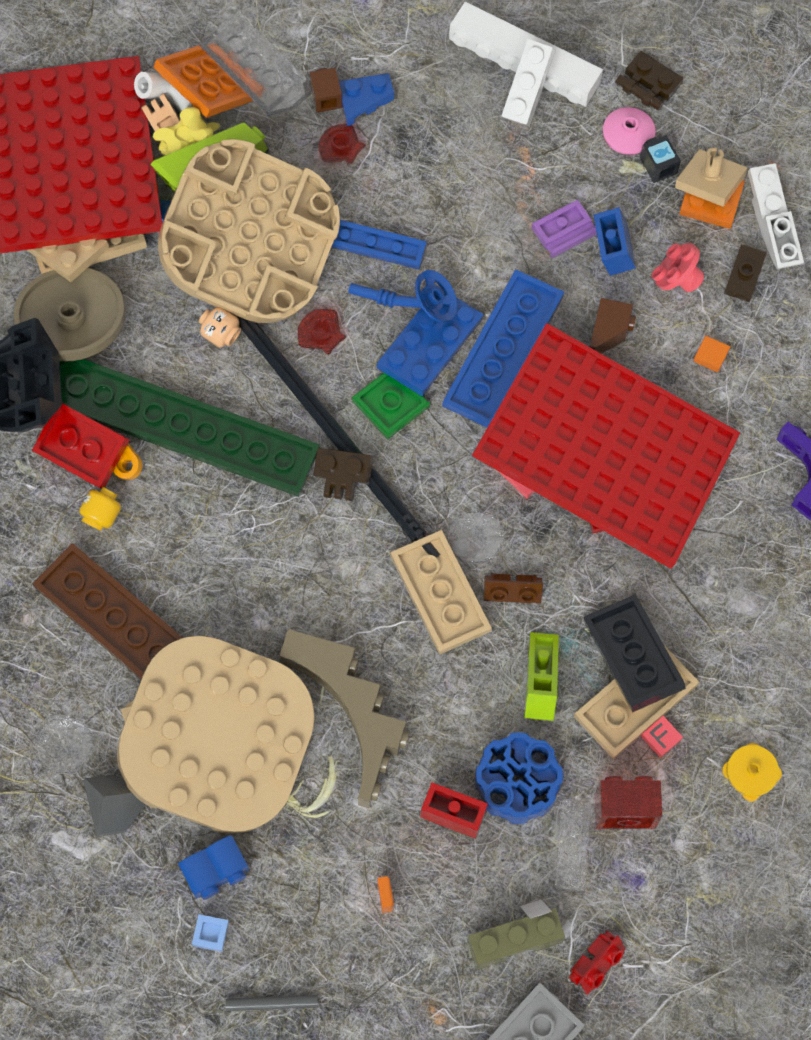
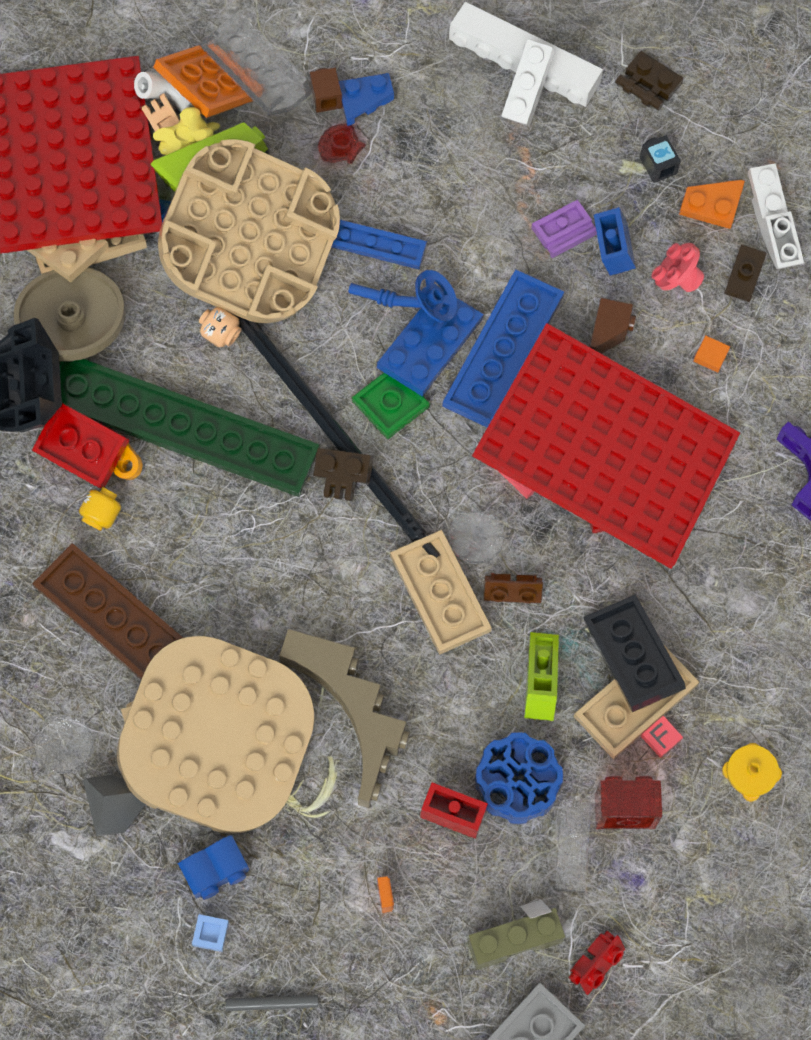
(320, 330): clear red animal -> none
(625, 139): bright pink dish -> none
(711, 176): tan tile -> none

